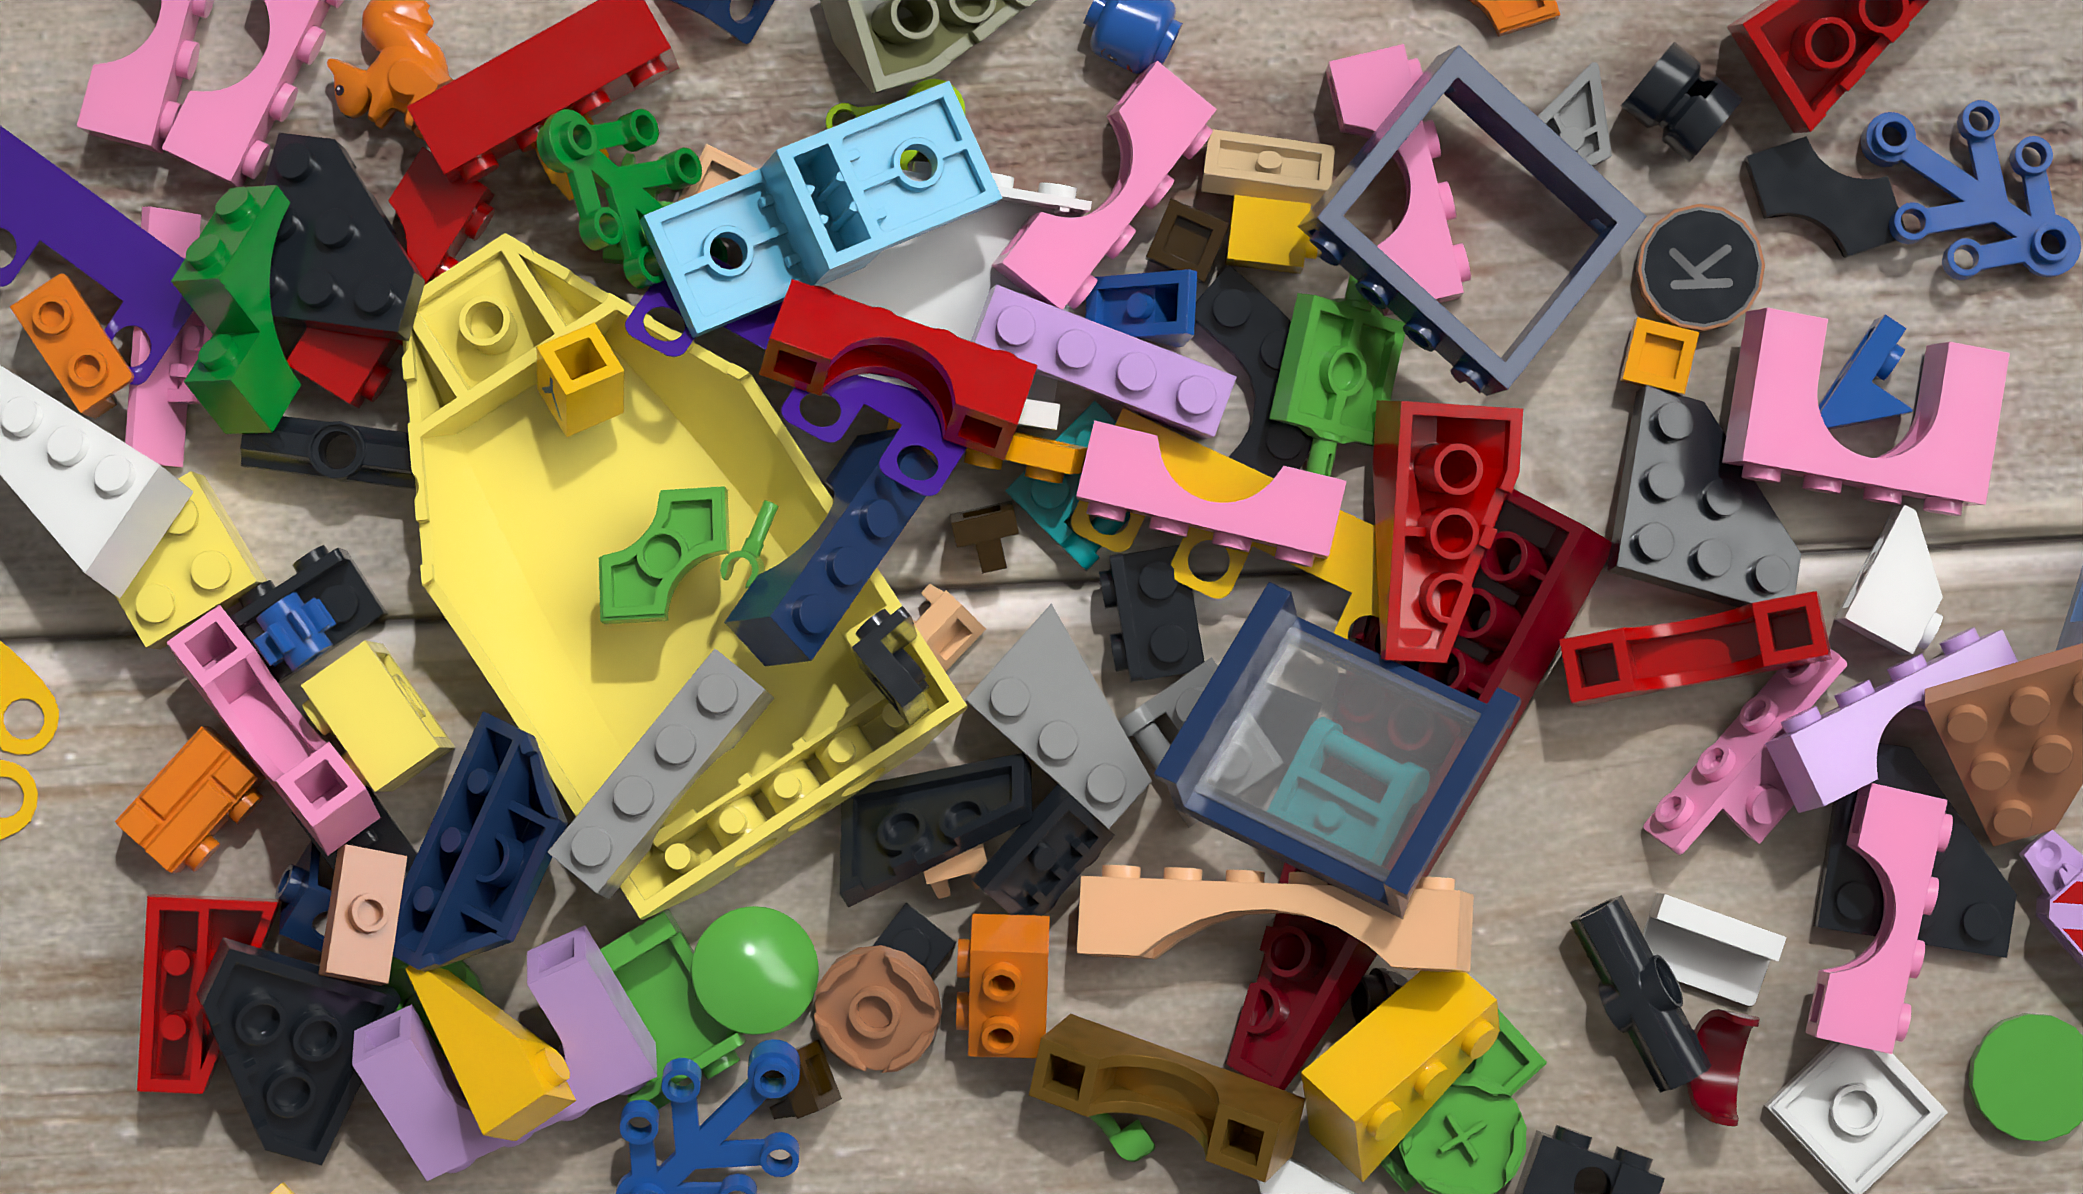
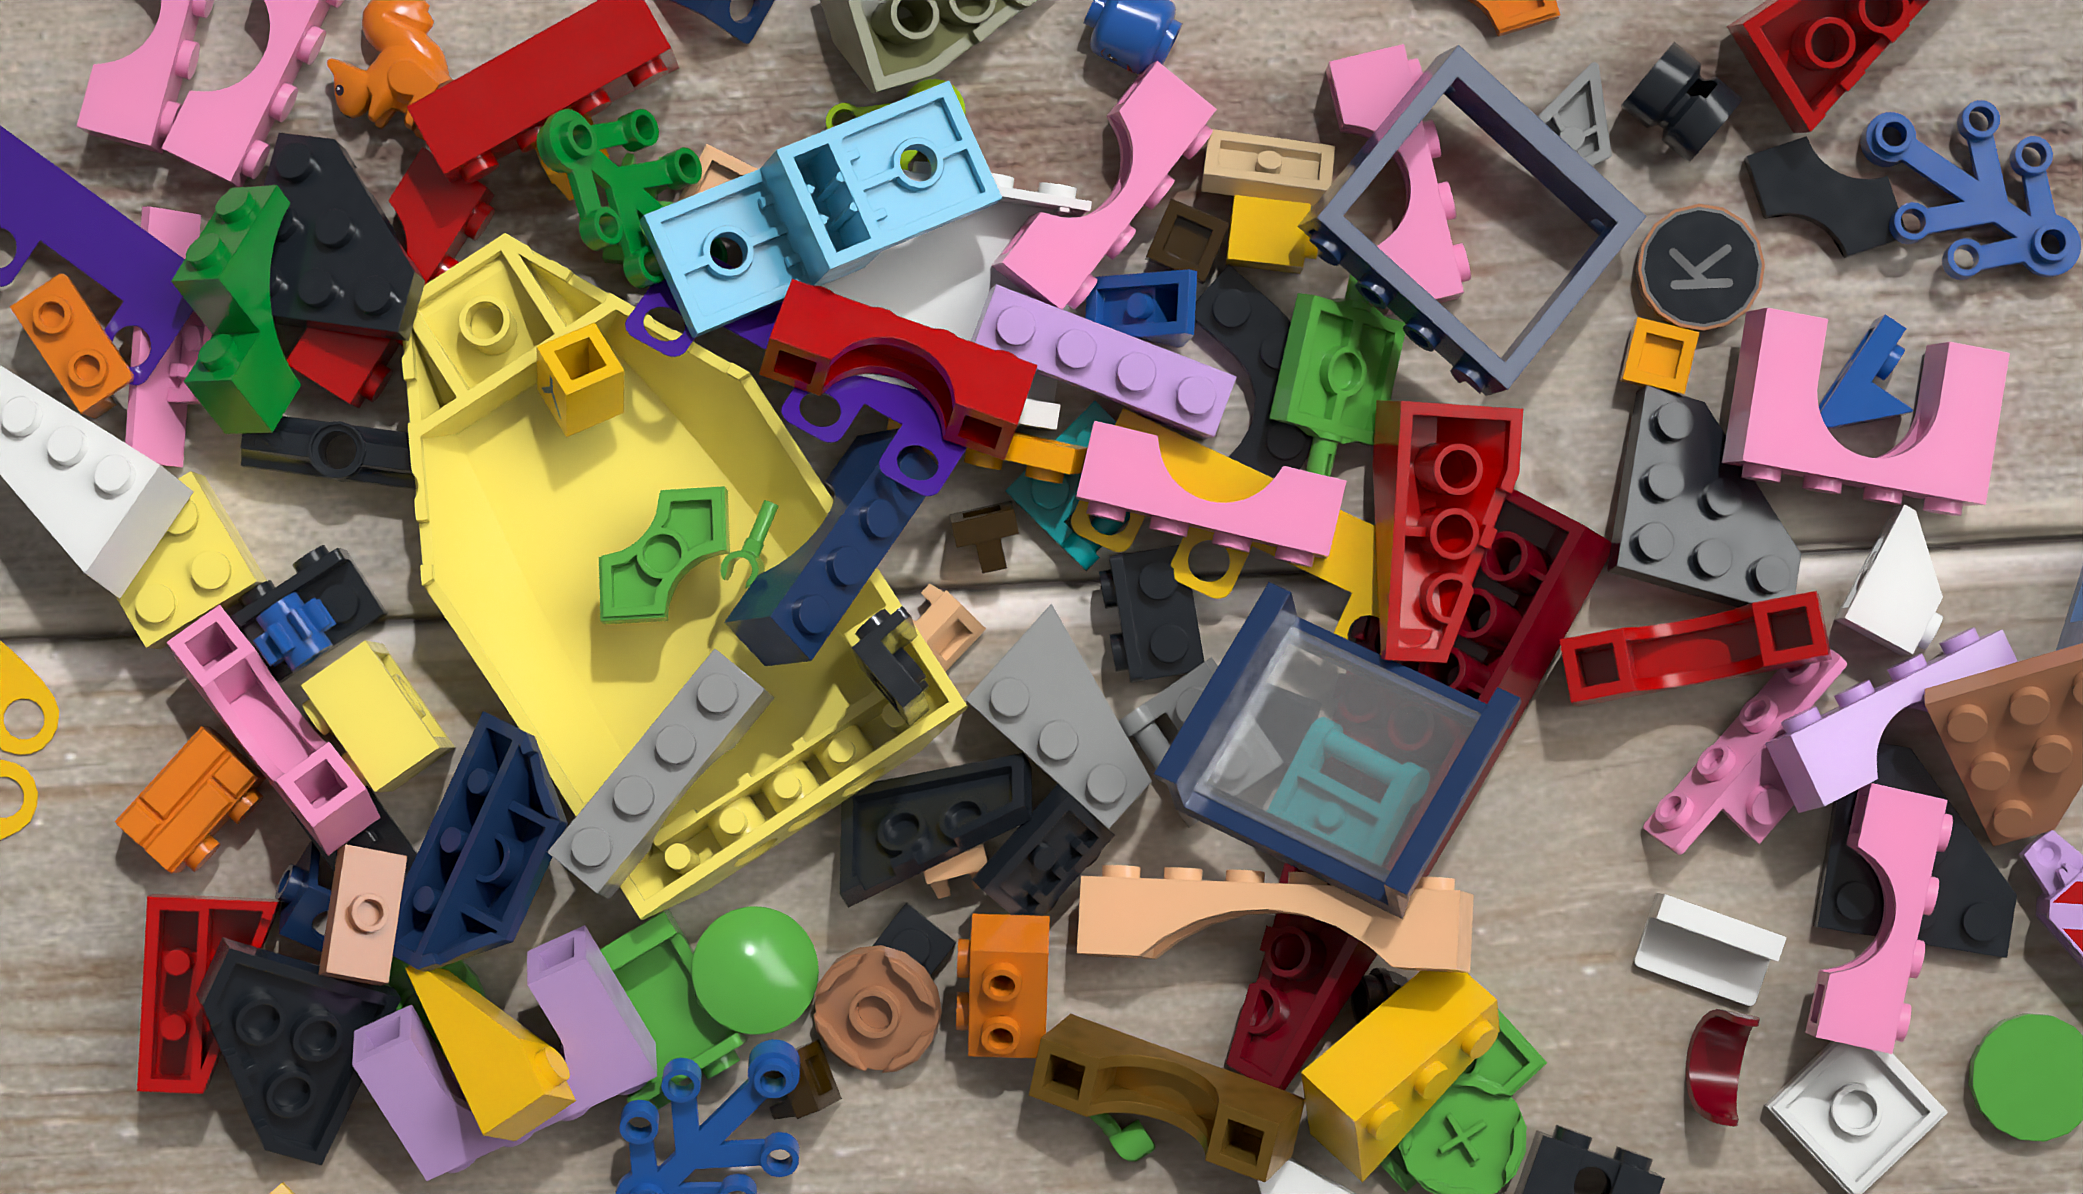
(1640, 994): black piece -> none

